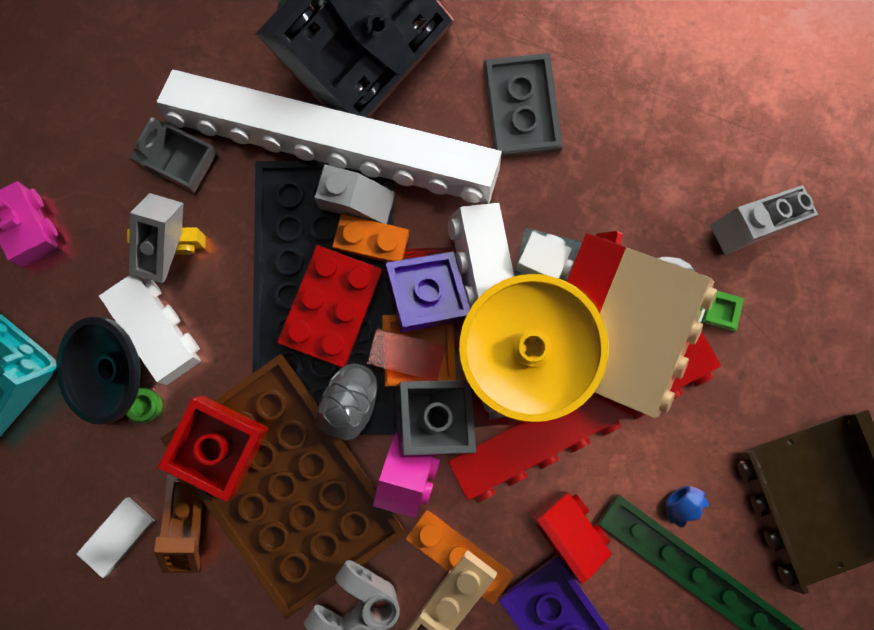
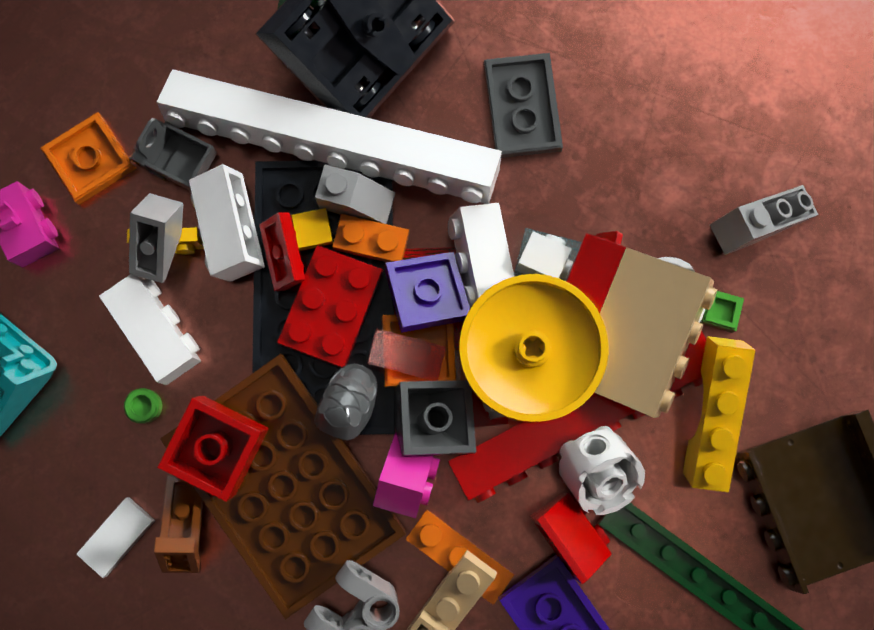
(88, 158): none -> orange tile
(98, 370): black dish -> none
(226, 223): none -> white brick
(282, 251): none -> red plate
(312, 229): none -> yellow tile
(600, 471): none -> white brick
(685, 505): blue plate -> none
(726, 381): none -> yellow arch

